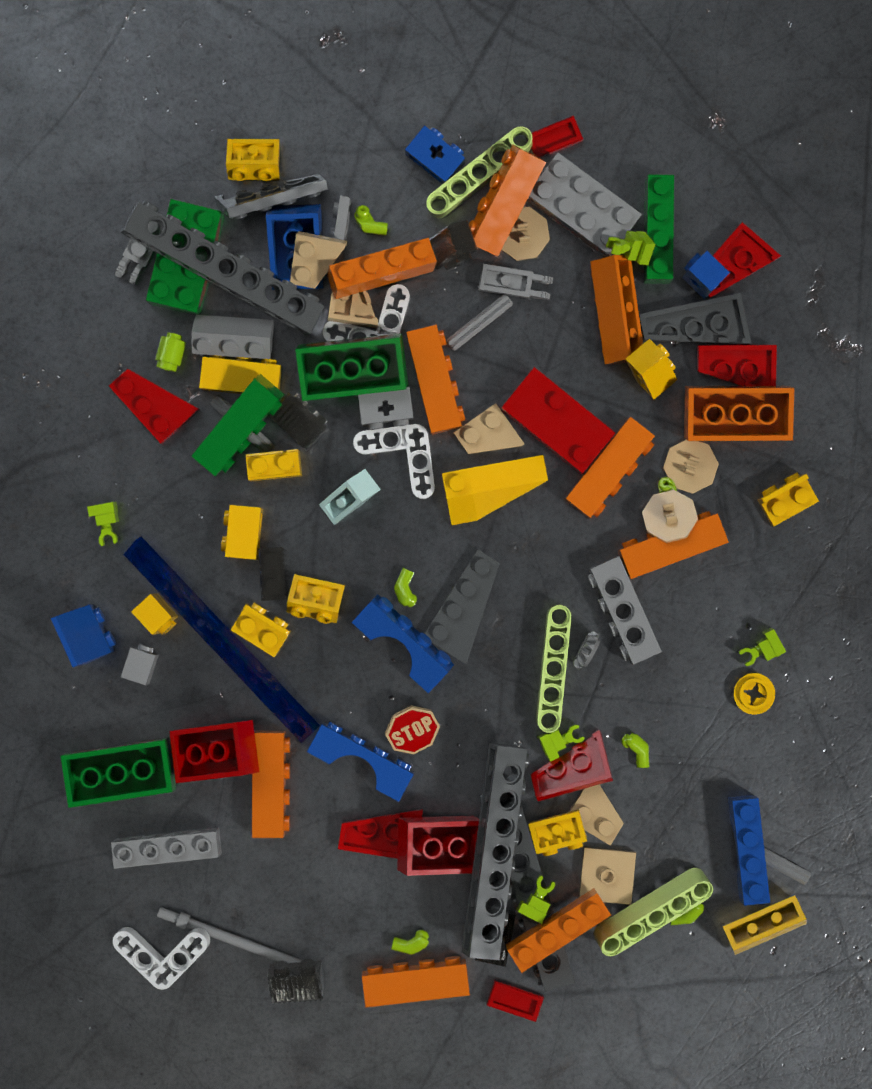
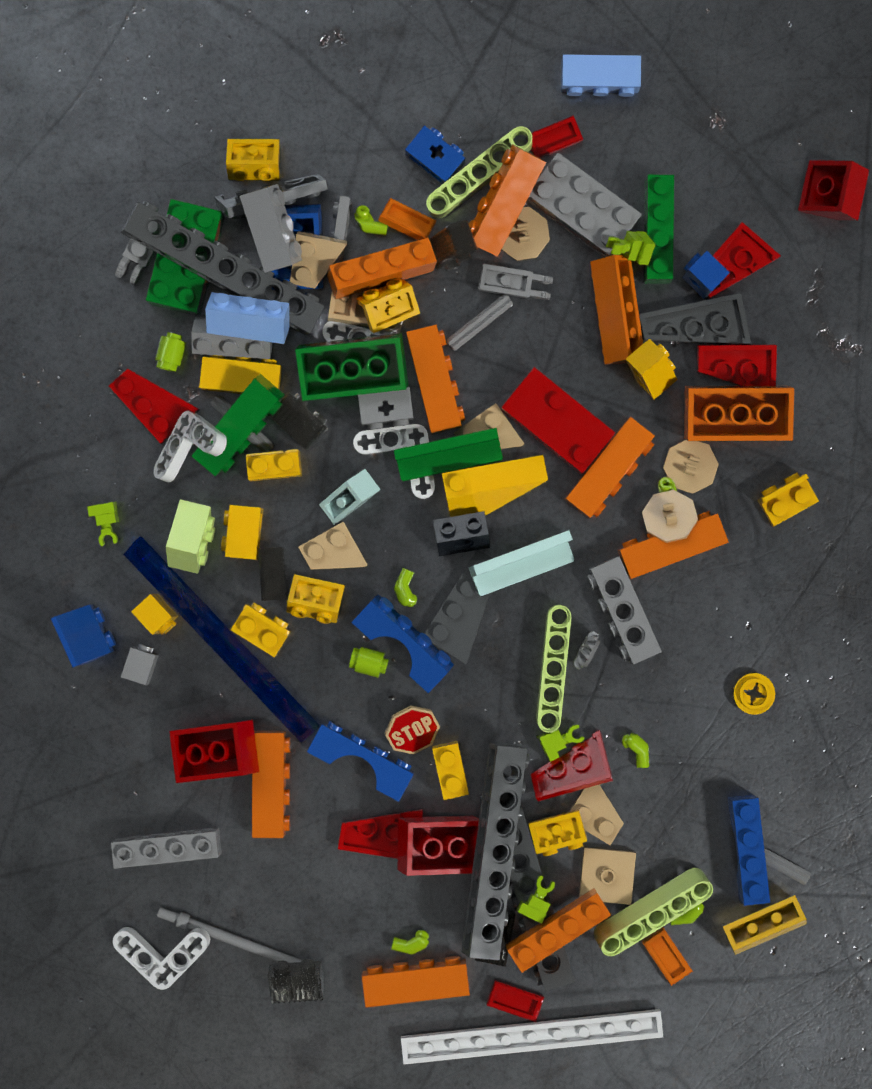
(118, 772): green brick -> none
(186, 433): none -> white beam
(190, 536): none -> yellowish green brick
(247, 318): none -> light blue brick
(271, 228): none -> light grey brick
(333, 550): none -> tan wing
(368, 662): none -> lime brick
(389, 304): none -> yellow bracket
(406, 220): none -> orange tile
(448, 454): none -> green panel
(450, 770): none -> yellow brick
(461, 533): none -> black brick
(522, 563): none -> light aqua panel
(531, 1036): none -> white plate
(601, 74): none -> light blue brick
(667, 956): none -> orange tile
(768, 647): lime piece -> none
(834, 189): none -> red slope

